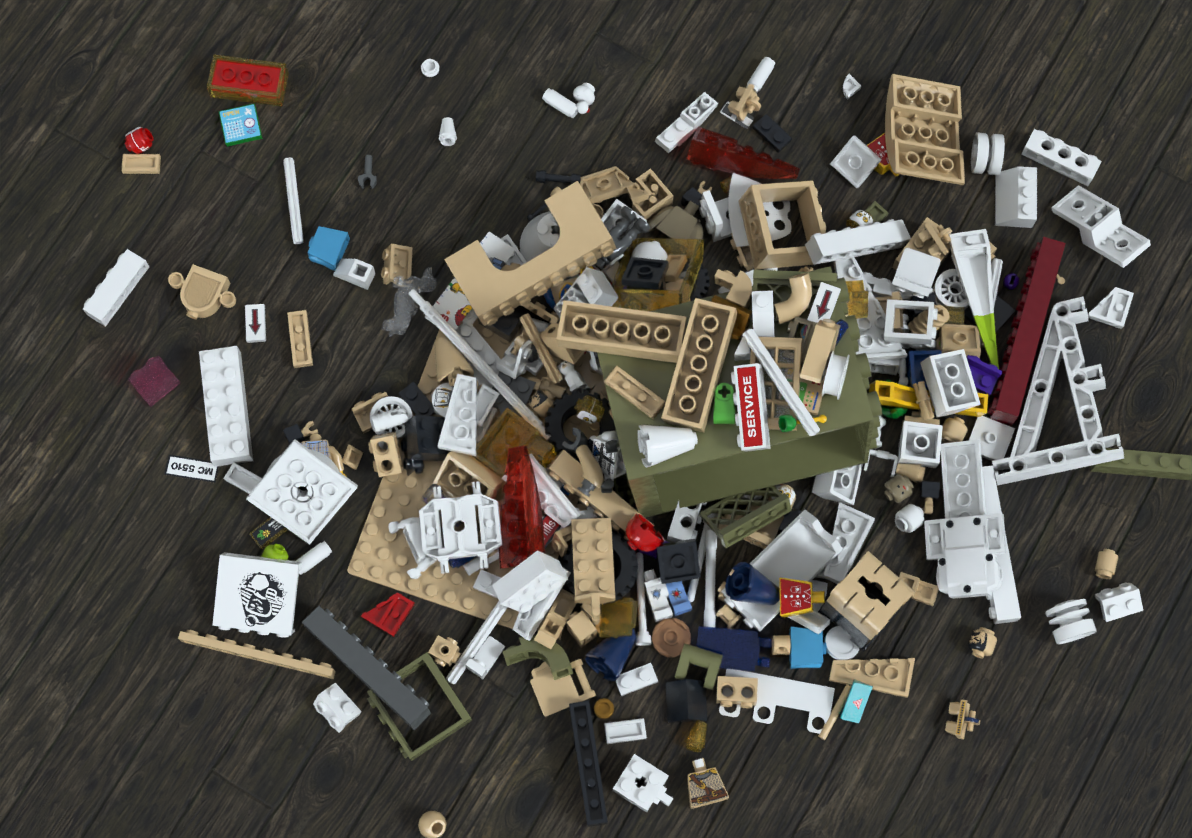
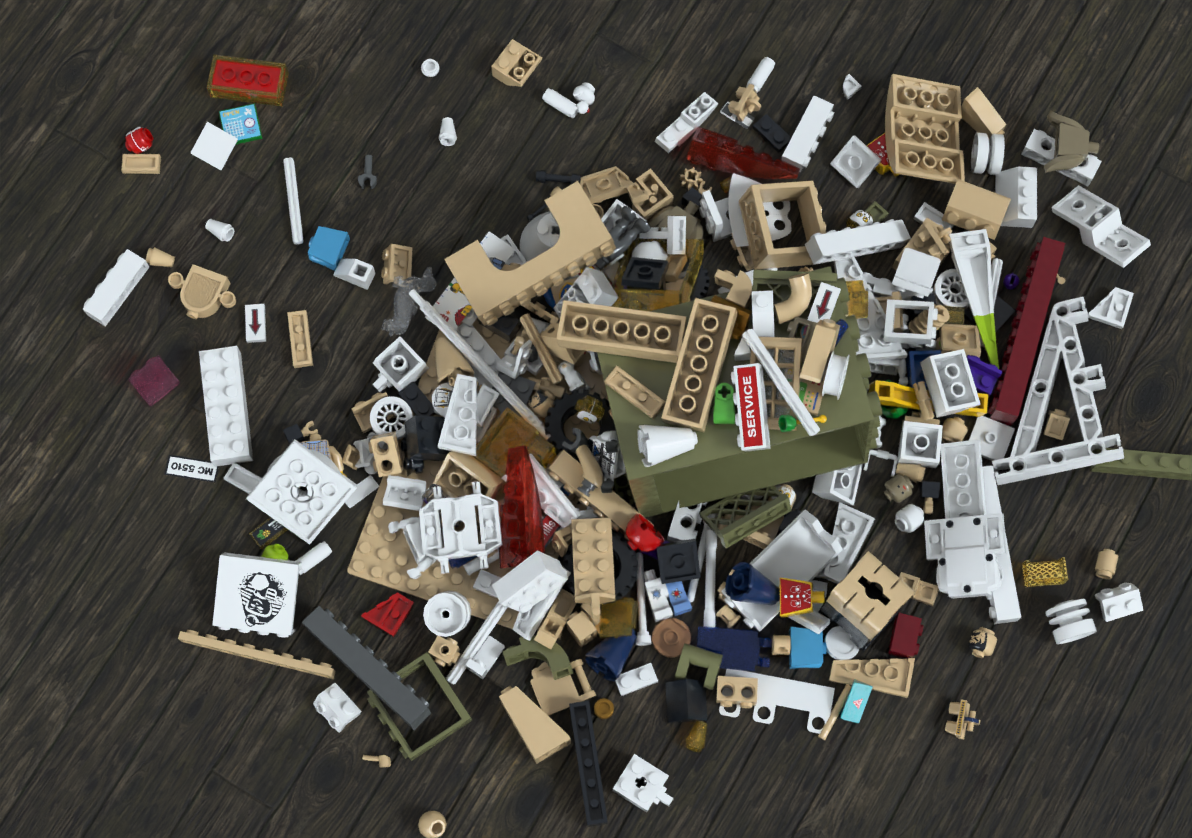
(159, 258): none -> tan cone
(214, 146): none -> white piece
(221, 230): none -> white cone
(363, 489): none -> white sticker
(366, 458): none -> white piece
(384, 761): none -> tan hand
(389, 419): white hinge -> none
(391, 374): none -> white hinge
(404, 493): none -> white bracket
(458, 610): none -> white wheel
(515, 64): none -> tan slope
(534, 726): none -> tan slope
(625, 731): white tile -> none
(674, 233): none -> white bracket
(692, 174): none -> tan gear
(705, 786): torso -> none
(807, 133): none -> white brick
(905, 636): none -> dark red brick
(927, 211): none -> white tile
(976, 208): none -> tan slope
(981, 114): none -> tan slope
(1044, 572): none -> clear yellow panel
(1056, 424): none -> tan bracket
(1071, 143): none -> dark tan torso

